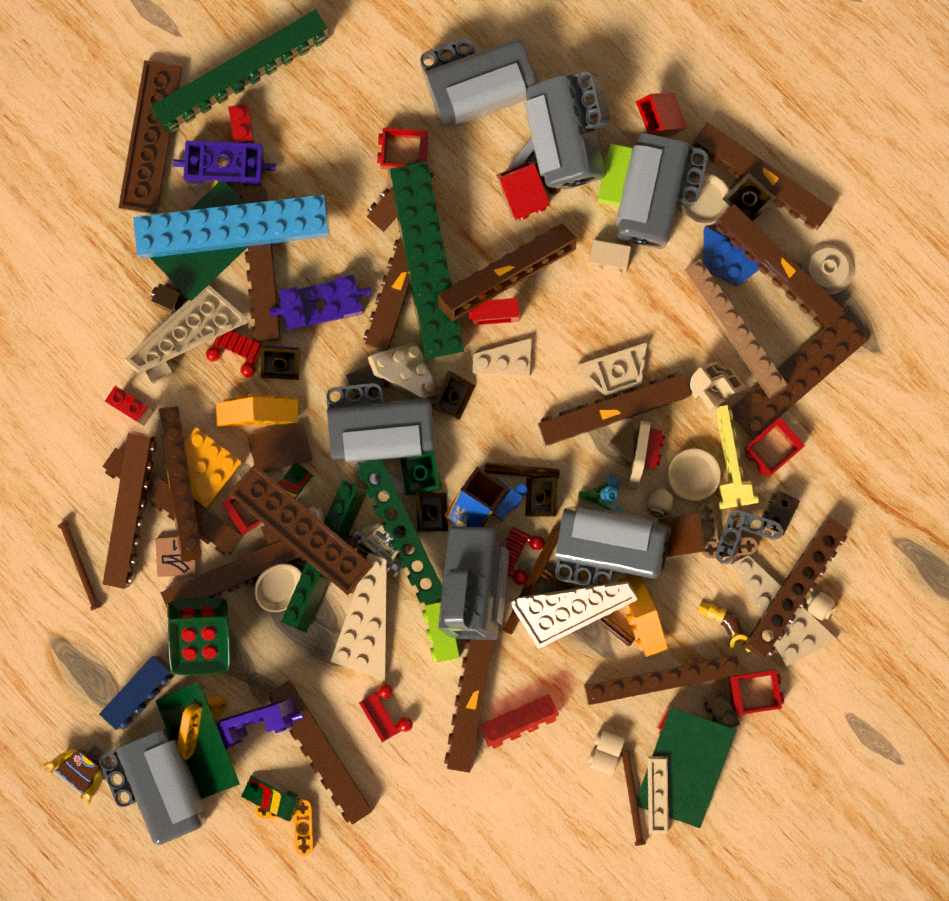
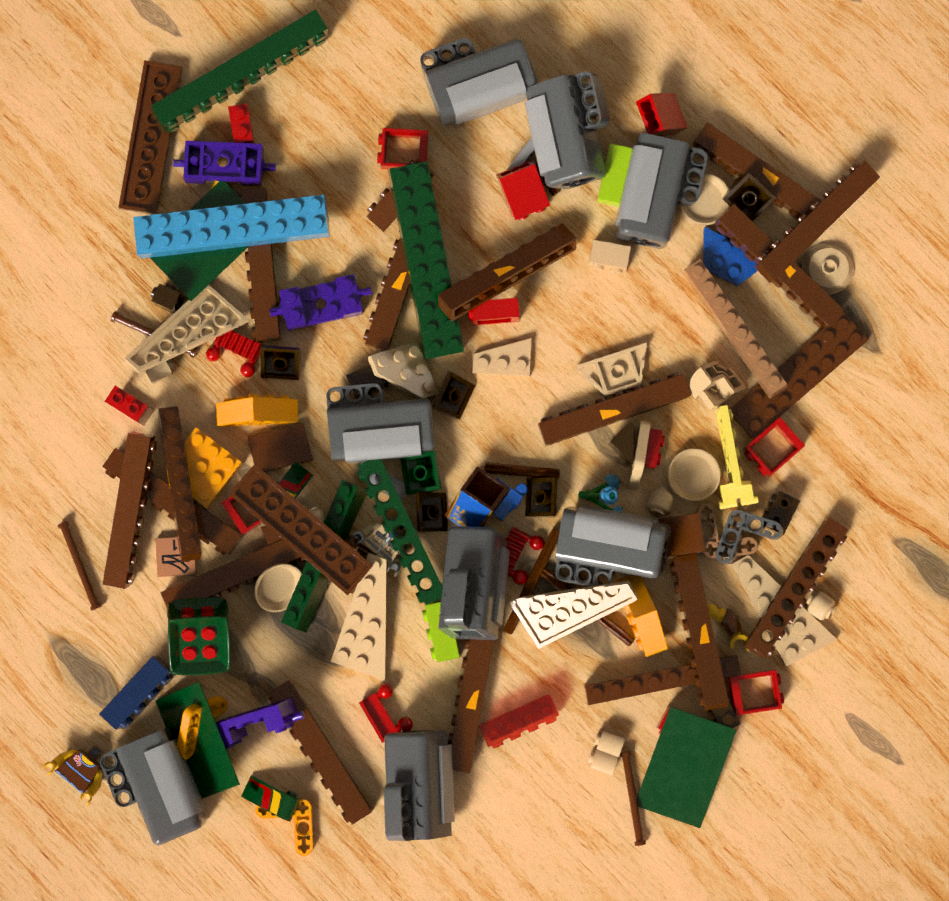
(141, 328): none -> reddish brown bar
(418, 785): none -> dark grey piece
(658, 794): tan tile -> none
(700, 632): none -> reddish brown brick
(814, 224): none -> reddish brown brick

